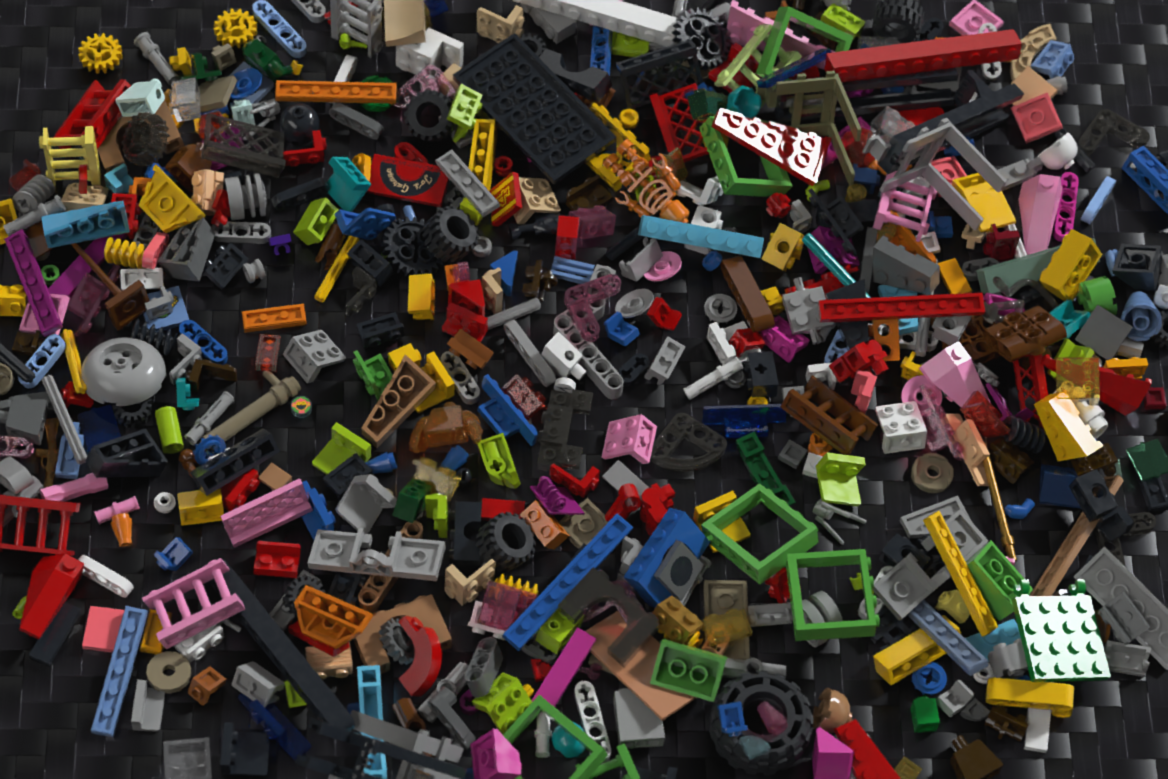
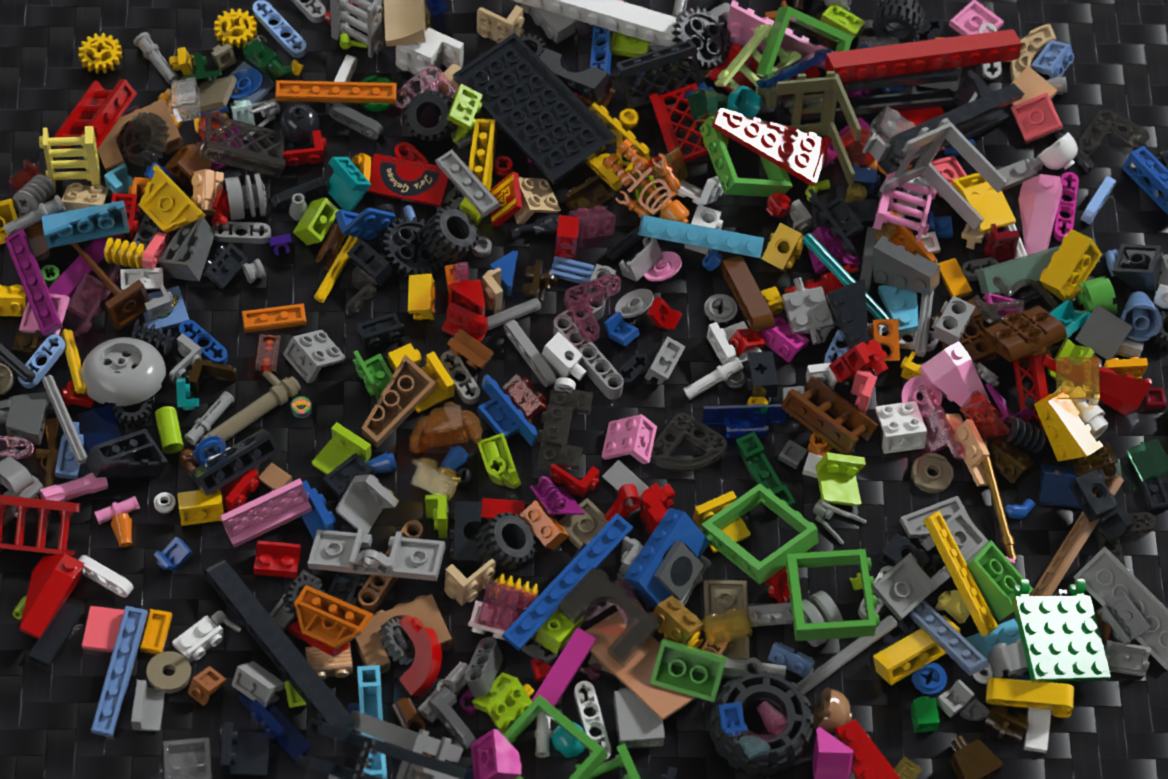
(82, 179): red tile -> none
(141, 98): light aqua torso -> none
(201, 620): bright pink fence -> none
(297, 207): none -> light grey cone
(411, 500): dark green brick -> none
(796, 663): none -> medium blue hinge
(845, 656): none -> light grey axle
(901, 307): red plate -> none

